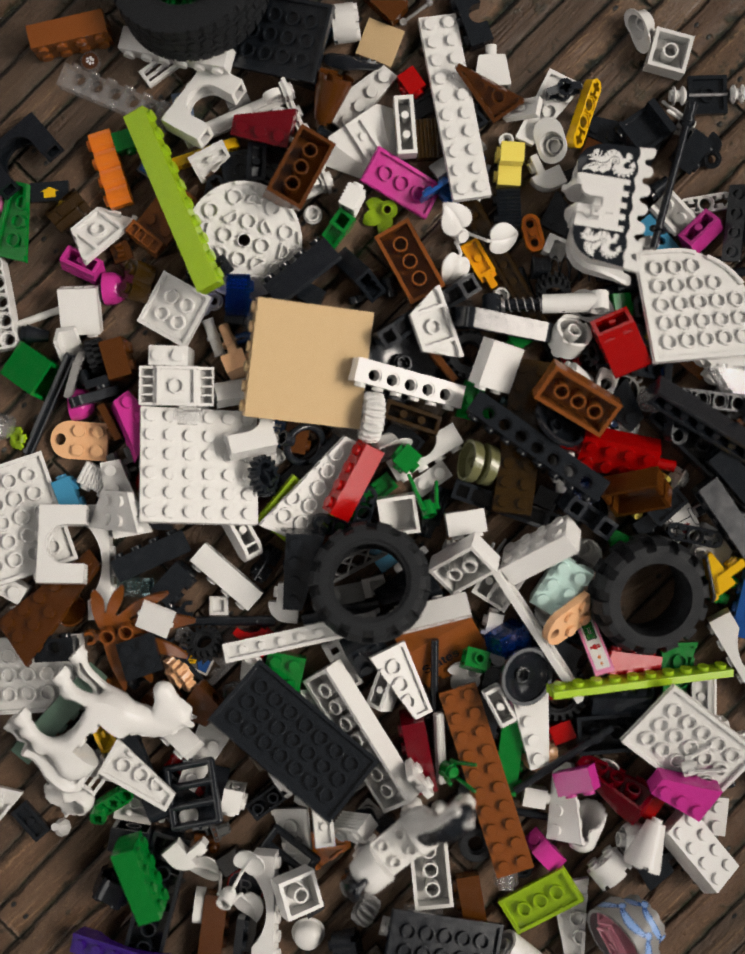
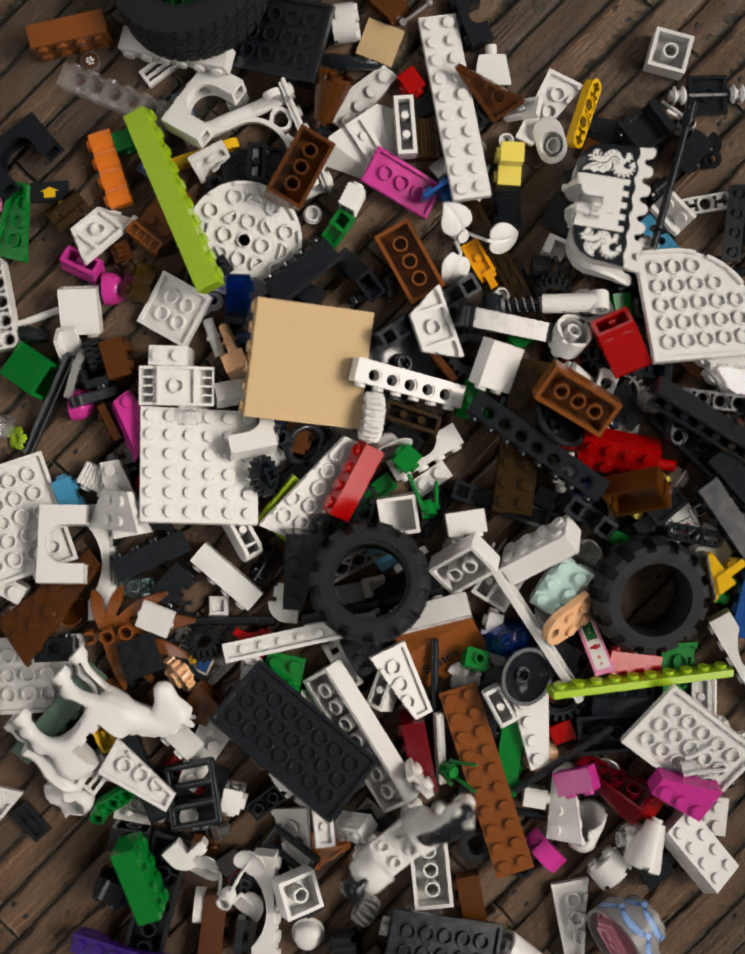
(61, 827): white rock -> none
(82, 441): light nougat plate -> none
(267, 127): dark red wedge -> none
(376, 214): lime plate -> none
(478, 462): olive wheel -> none
(506, 883): clear head -> none
(533, 233): orange plate -> none
(541, 900): lime plate -> none
(545, 180): white brick -> none
(563, 91): black piece -> none
(640, 26): white piece -> none
(700, 231): dark pink brick -> none

